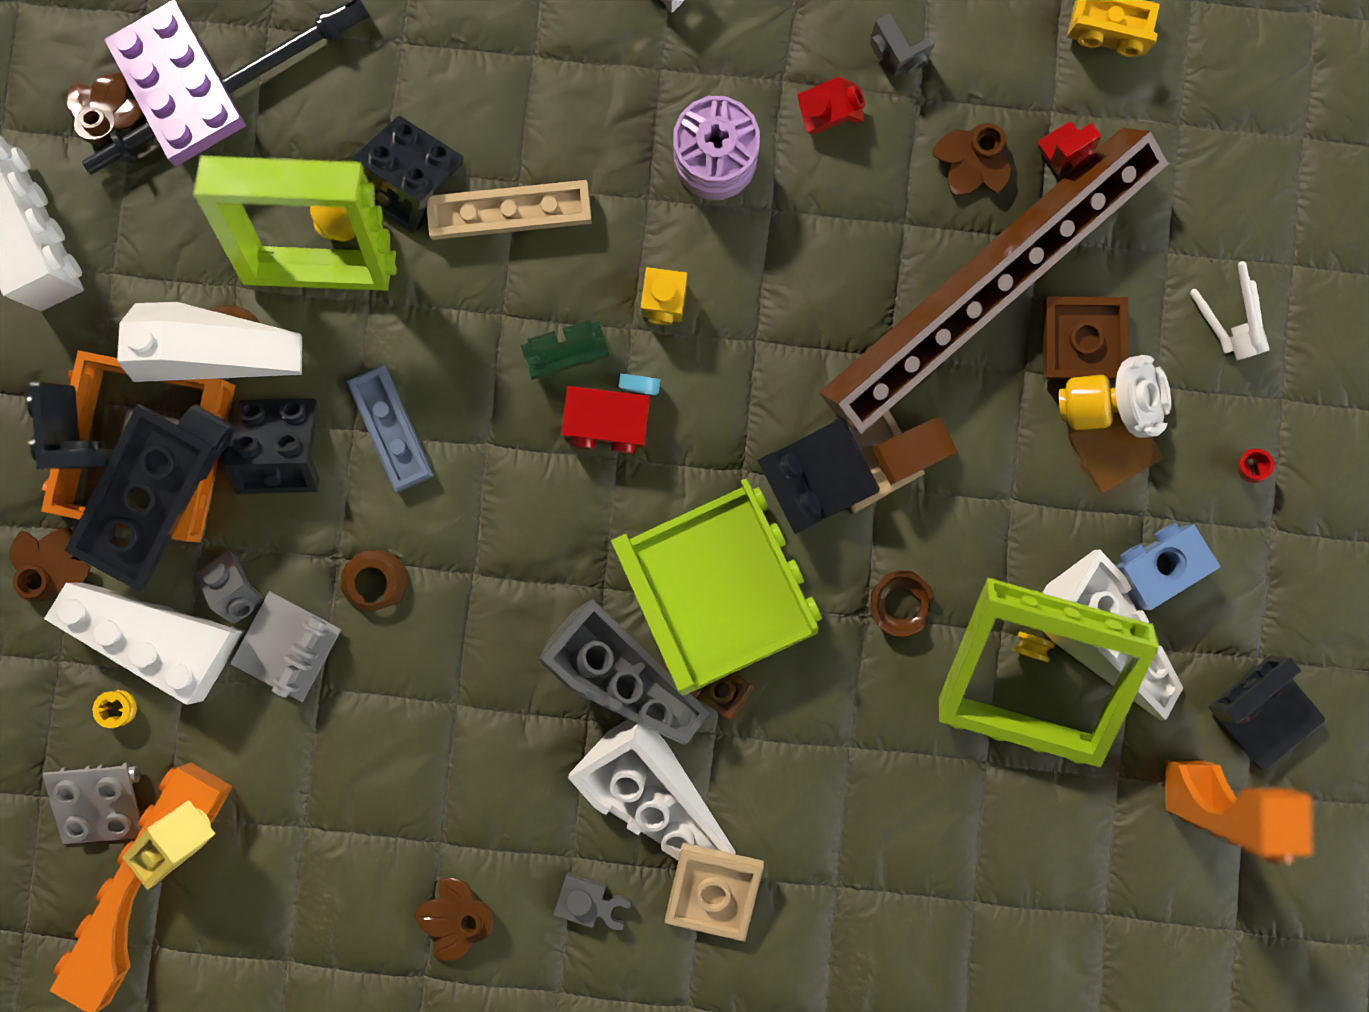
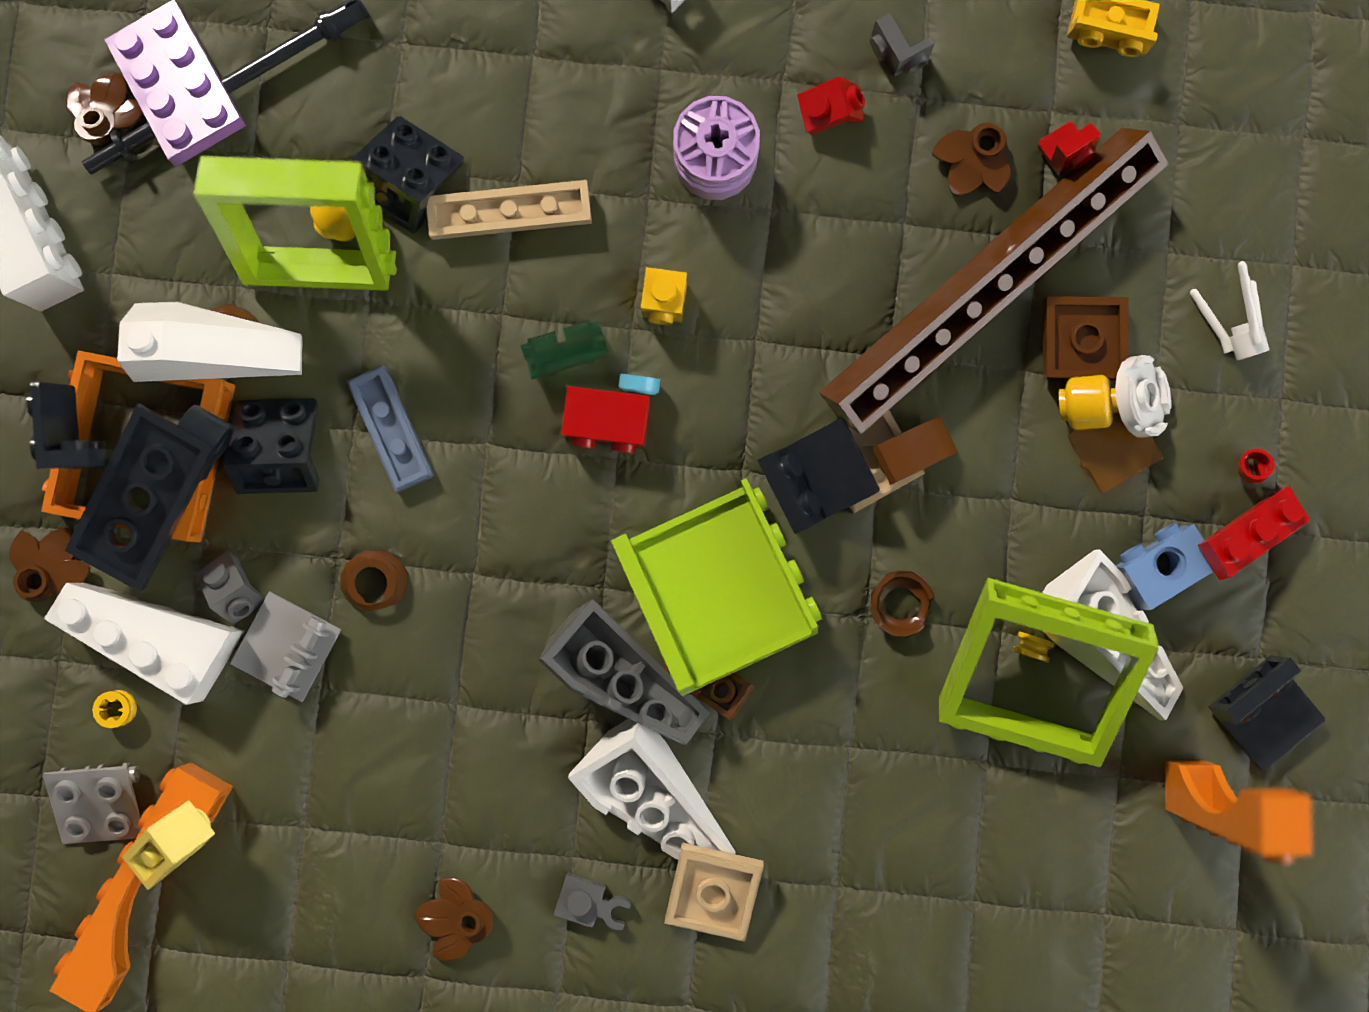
(1254, 533): none -> red plate

